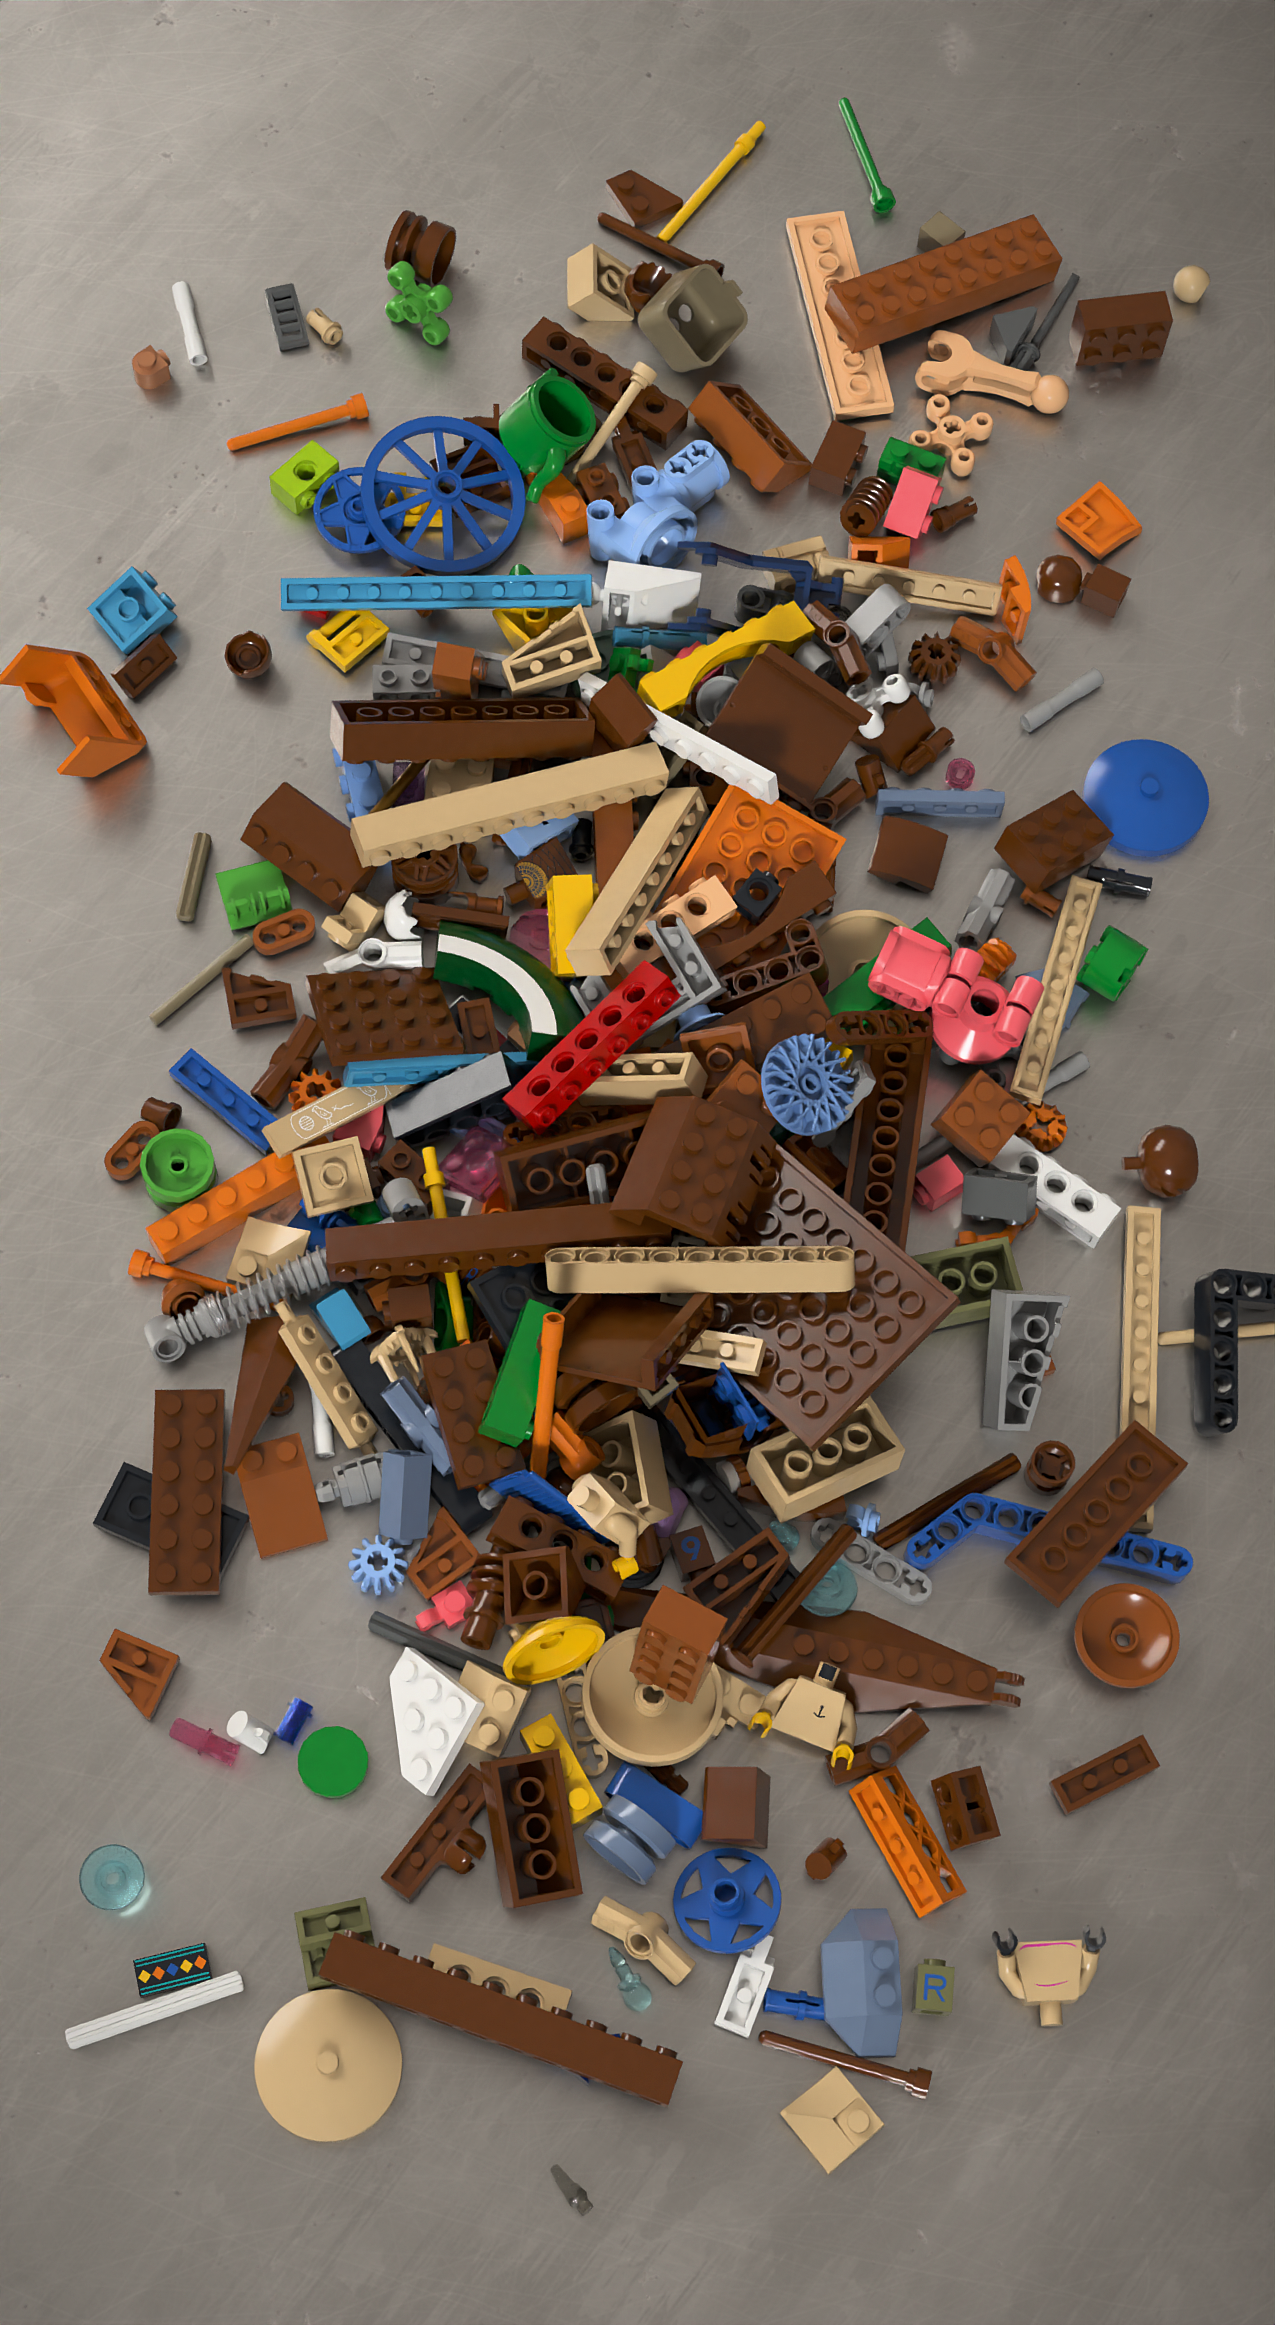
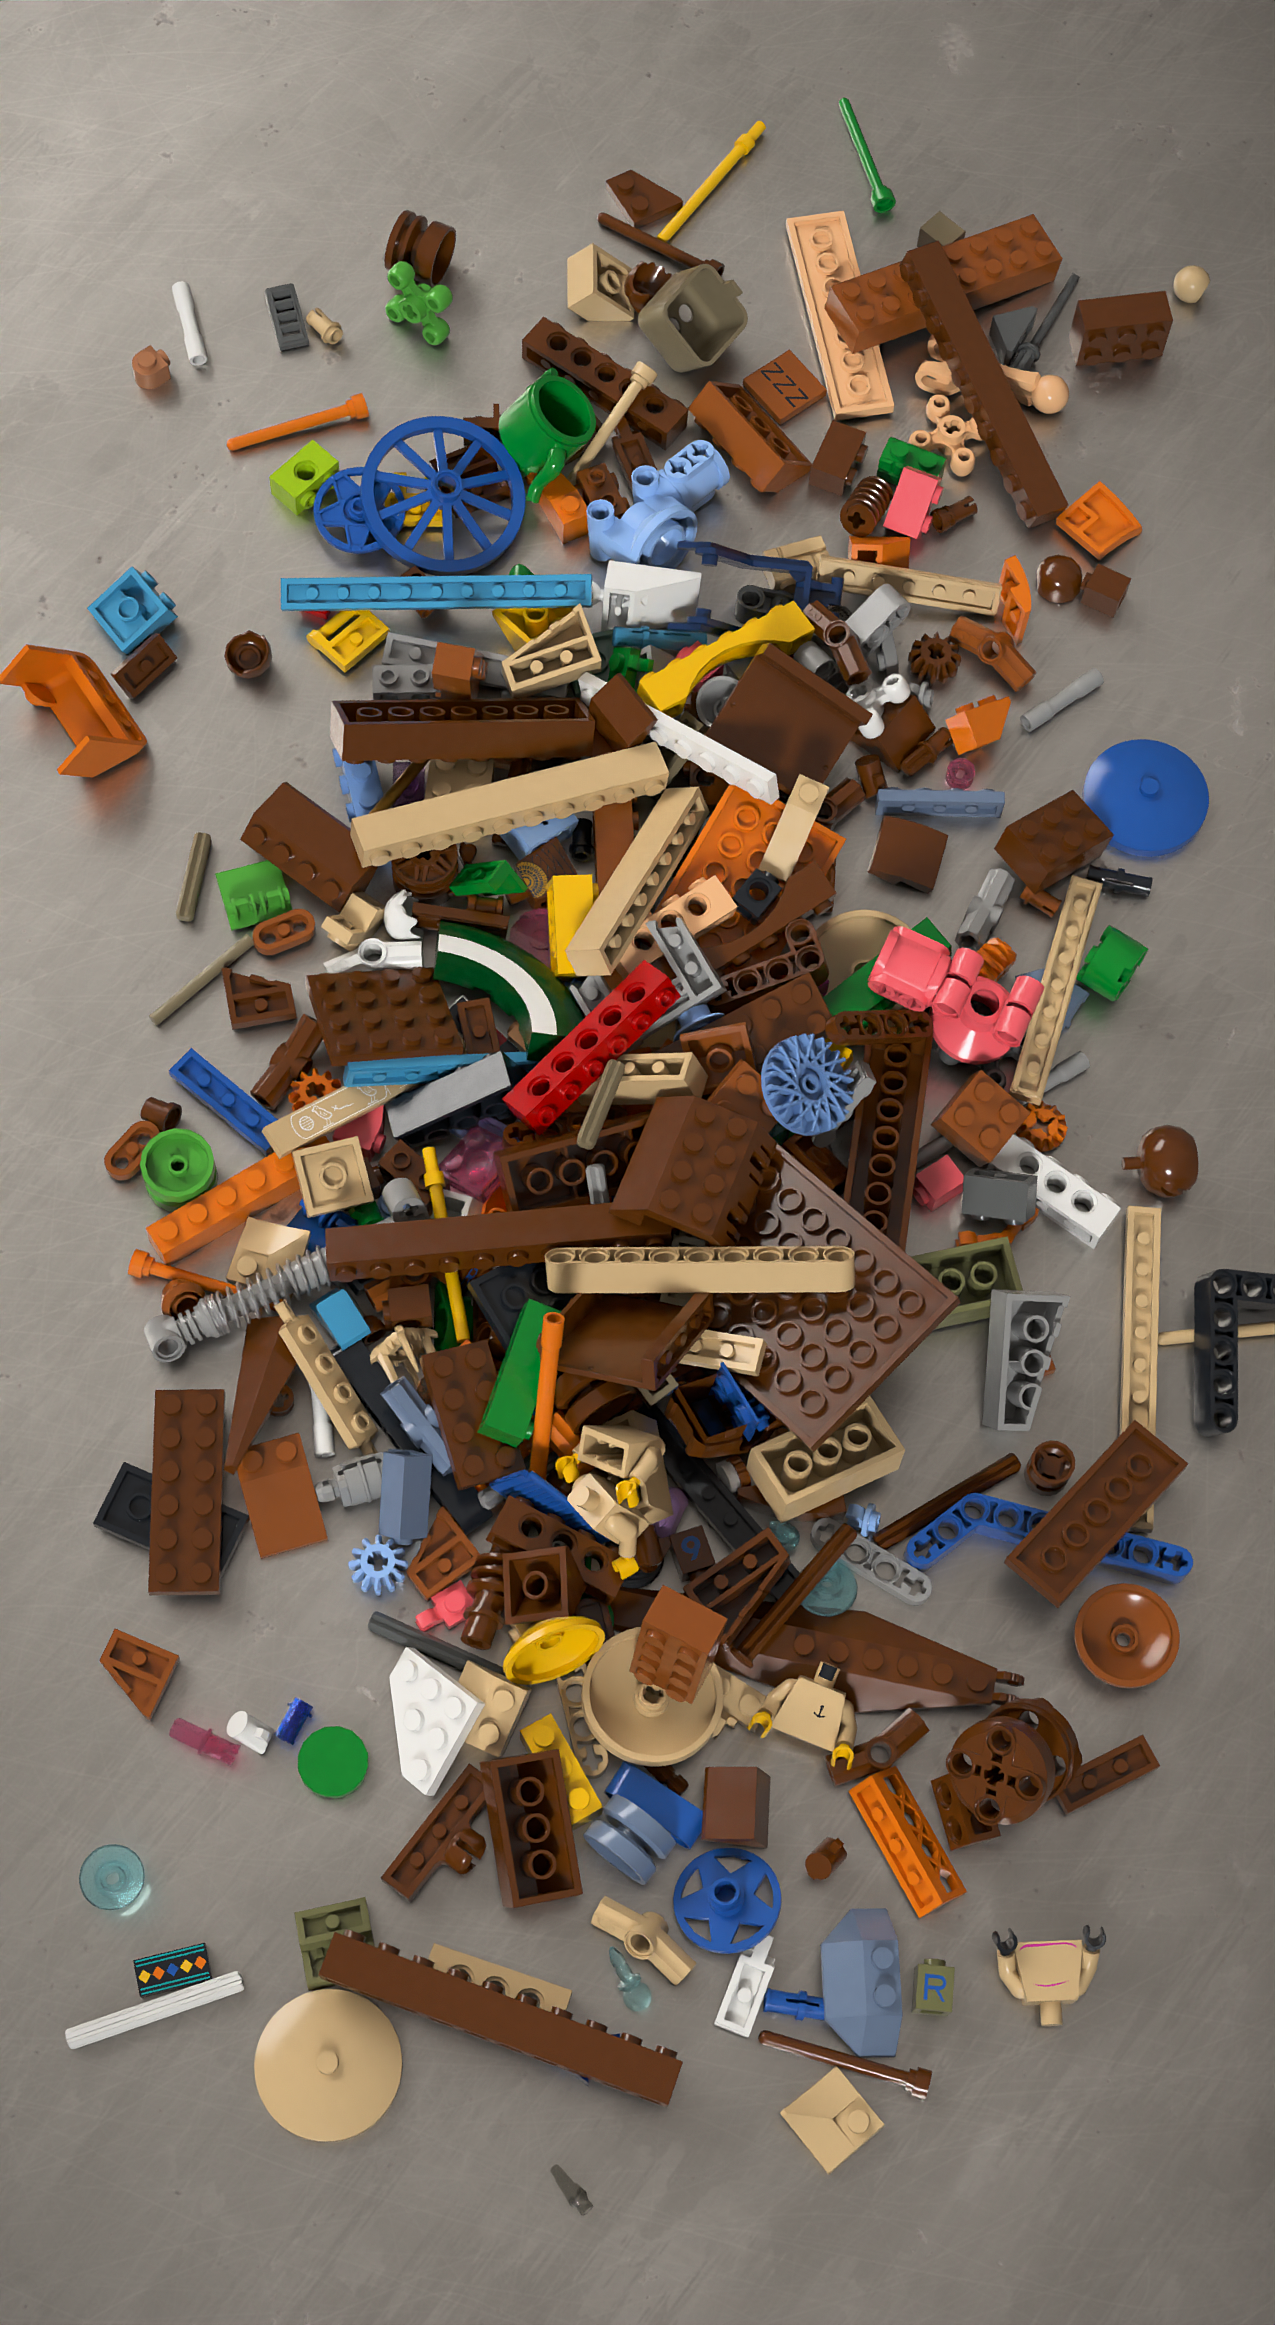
(487, 878): none -> green panel
(600, 1104): none -> dark tan axle
(619, 1451): none -> tan torso
(784, 387): none -> dark orange tile
(793, 828): none -> tan slope
(978, 725): none -> orange slope
(983, 384): none -> reddish brown brick
(1014, 1761): none -> reddish brown piece

